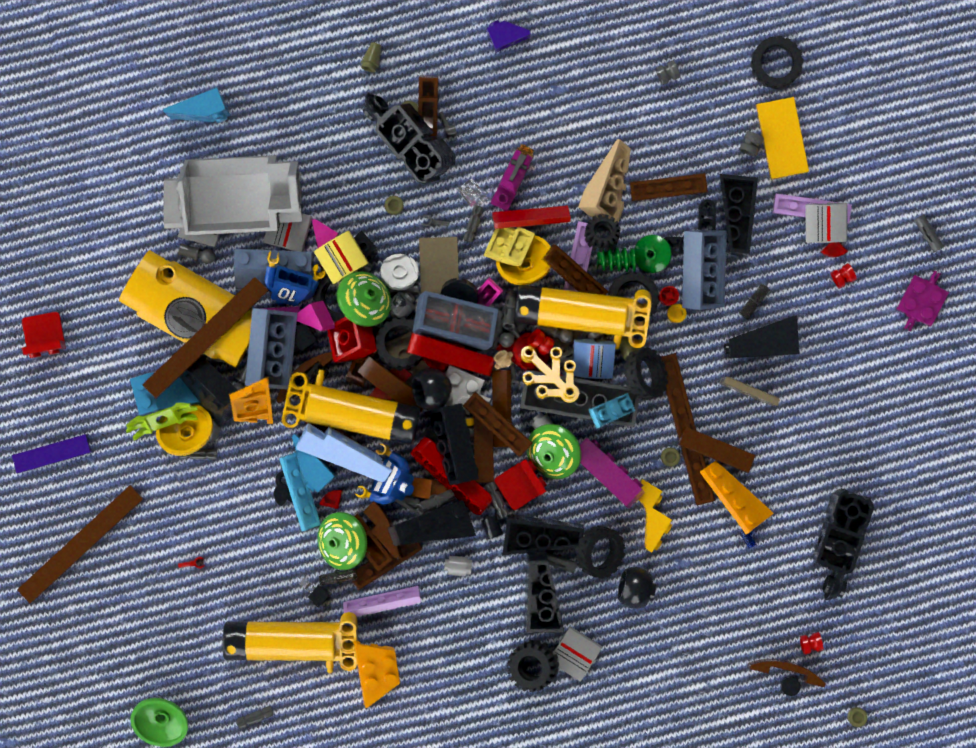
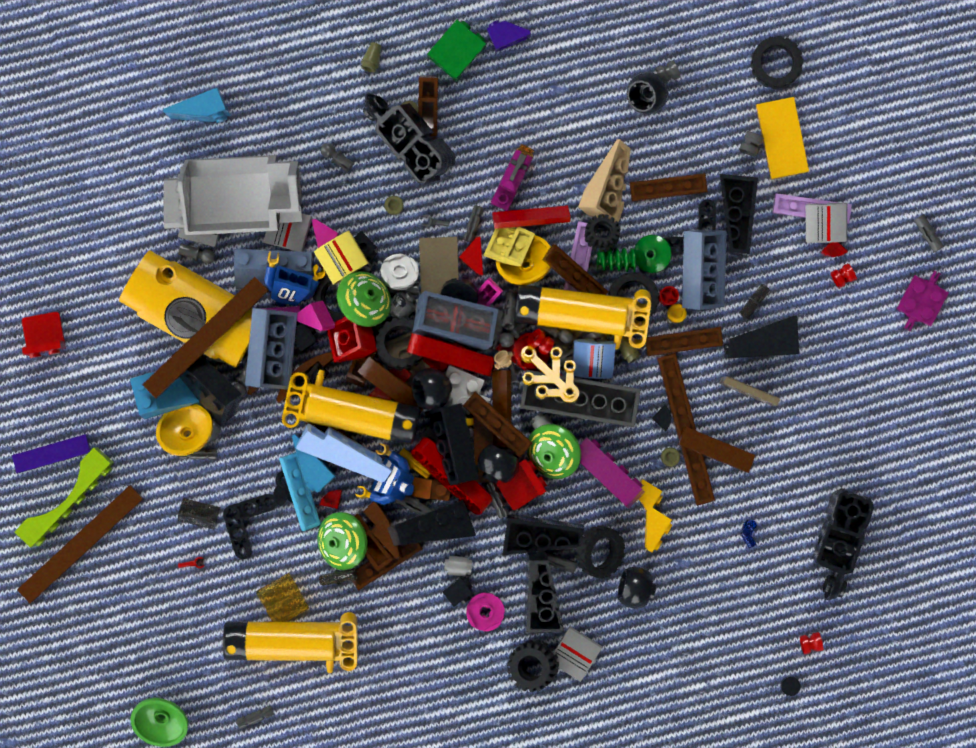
(92, 467): none -> lime arch
(149, 423): lime piece -> none
(198, 514): none -> clear smoke slope
(241, 515): none -> black beam
(252, 403): light orange wing -> none
(282, 599): none -> clear yellow slope
(318, 594): black piece -> none
(338, 158): none -> dark grey pin
(376, 670): light orange wing -> none
(383, 601): lavender plate -> none
(413, 464): none -> yellow axle
(435, 501): dark grey pin -> none
(450, 130): dark grey hand -> none
(456, 49): none -> green panel
(458, 591): none -> black brick
(473, 193): clear bracket -> none
(473, 256): none -> red slope
(492, 527): black piece -> none
(495, 616): none -> dark pink plate
(497, 464): none -> black wheel
(611, 410): medium azure slope -> none
(635, 378): black tyre -> none
(639, 93): none -> black wheel
(663, 417): none -> black tile
(684, 341): none -> reddish brown tile
(739, 501): light orange wing -> none
(763, 665): reddish brown slope -> none
(857, 717): olive tile -> none

